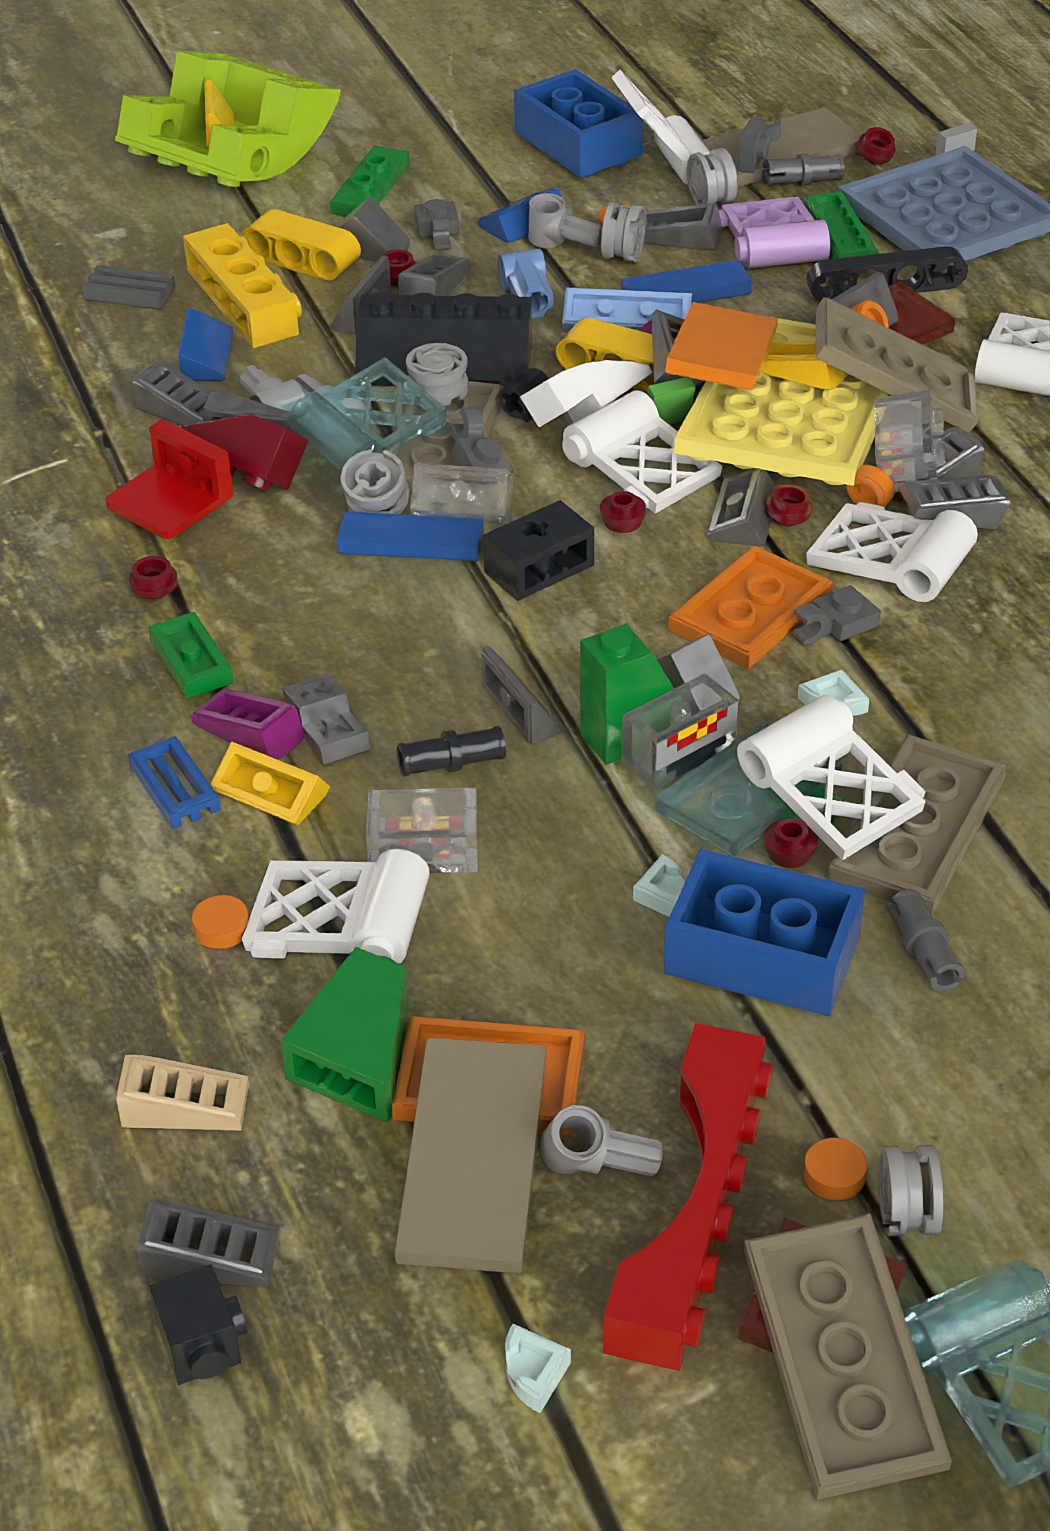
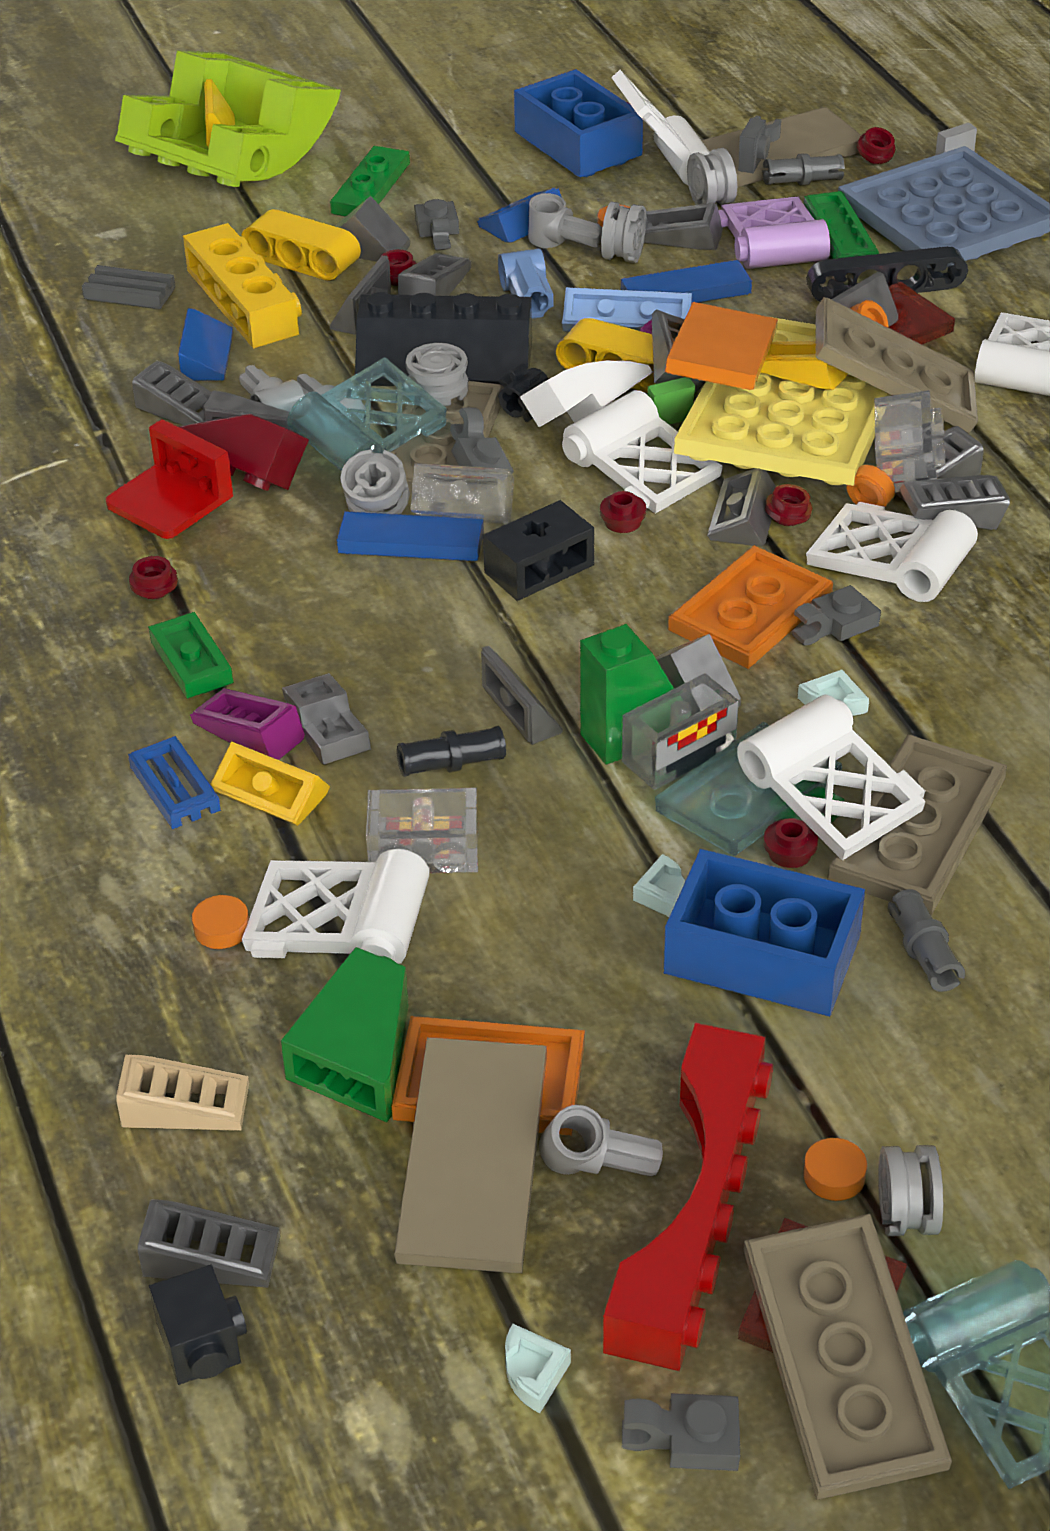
(695, 1430): none -> dark grey plate

